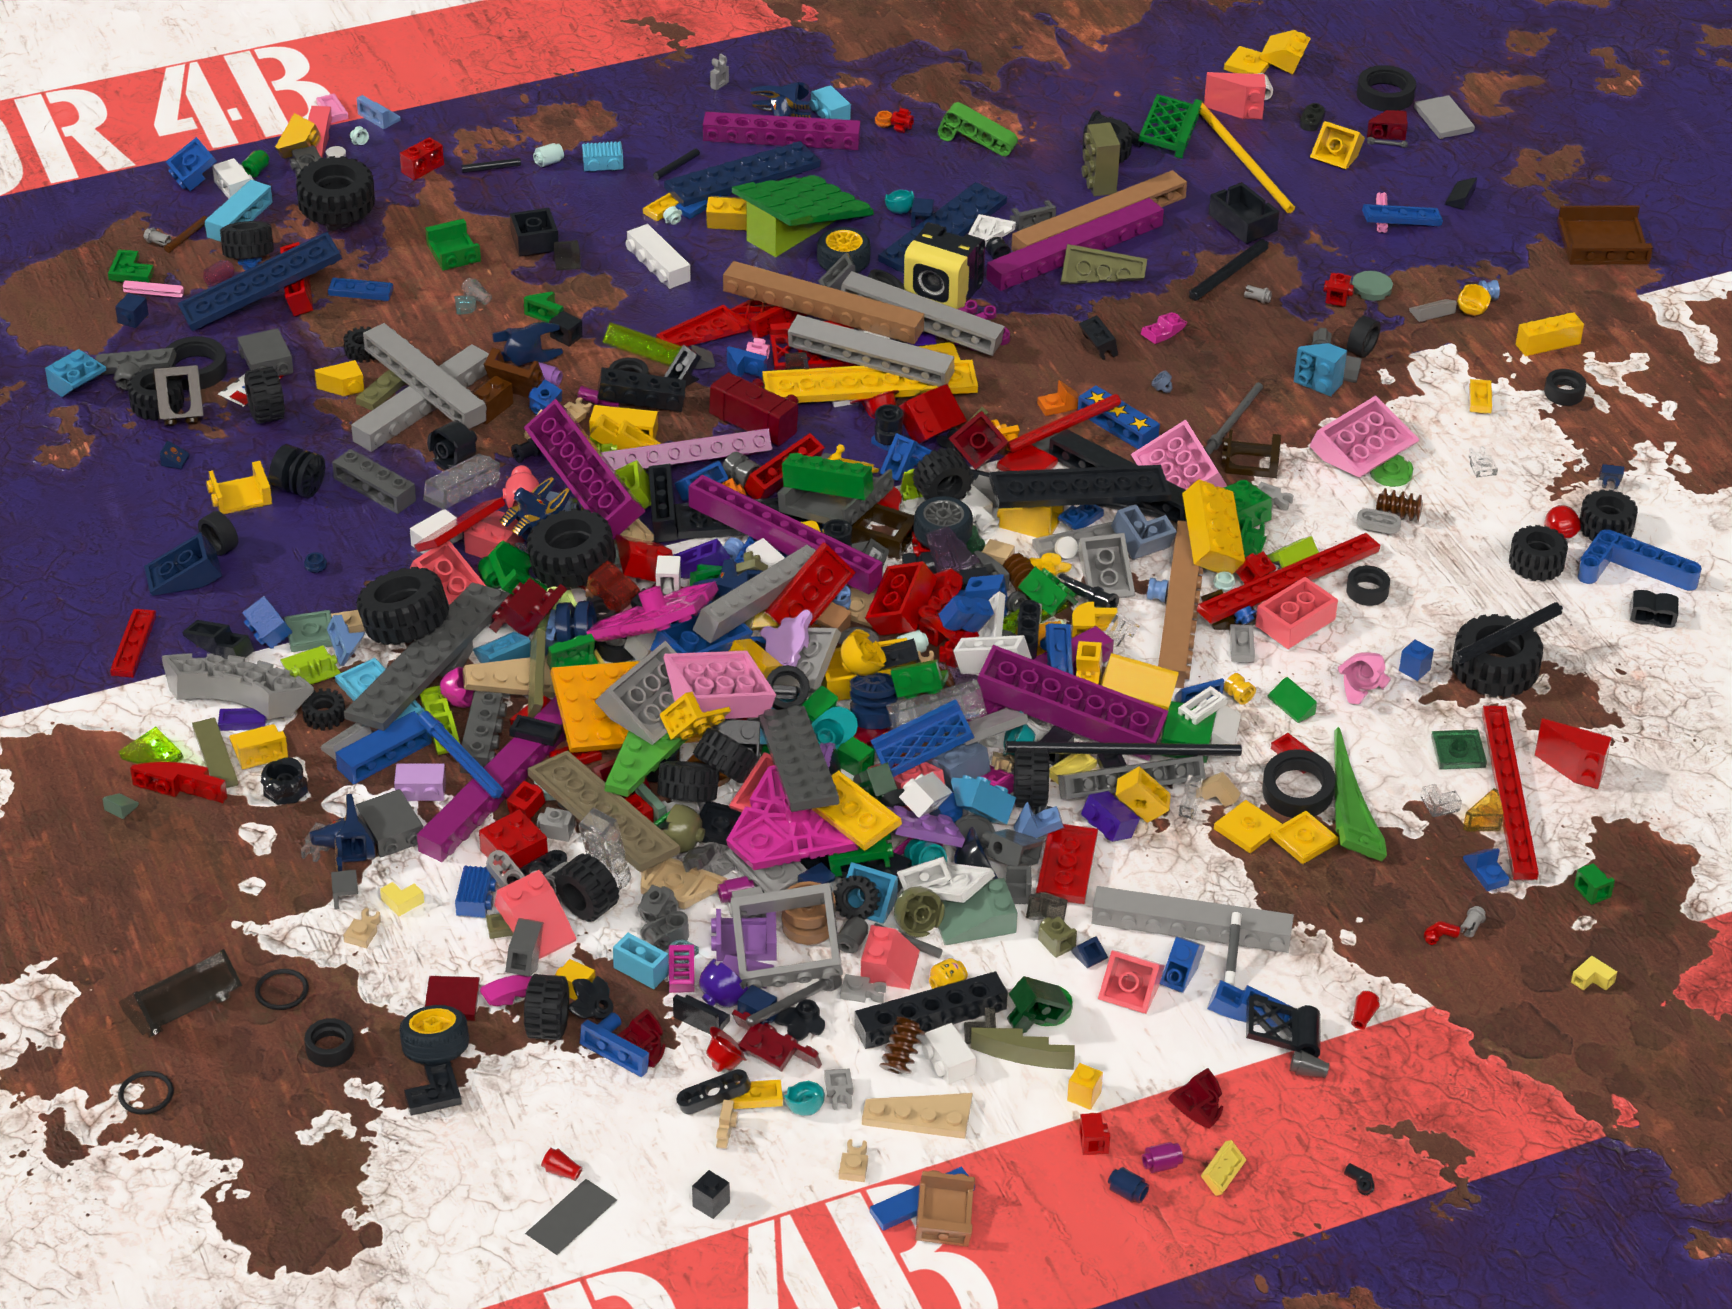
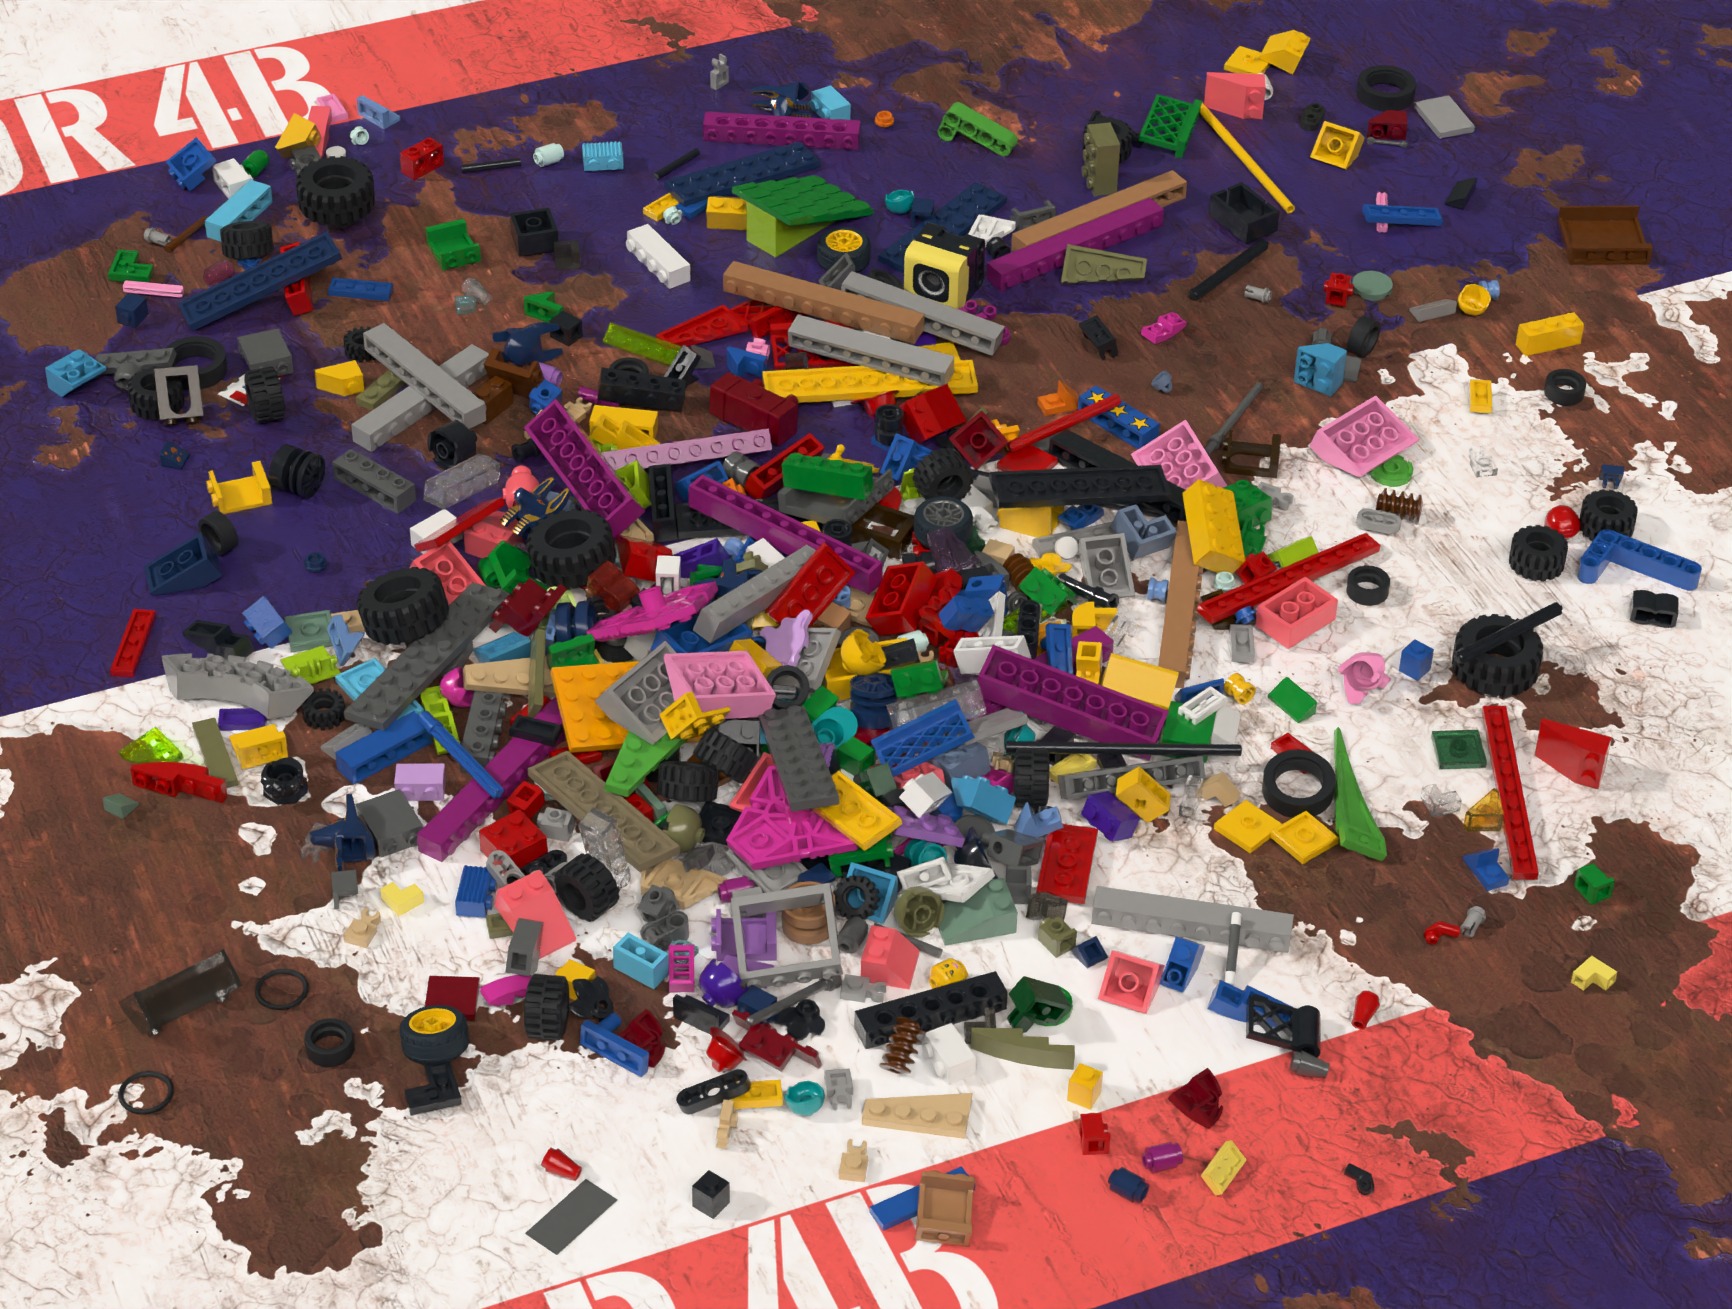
(902, 120): red gear -> none

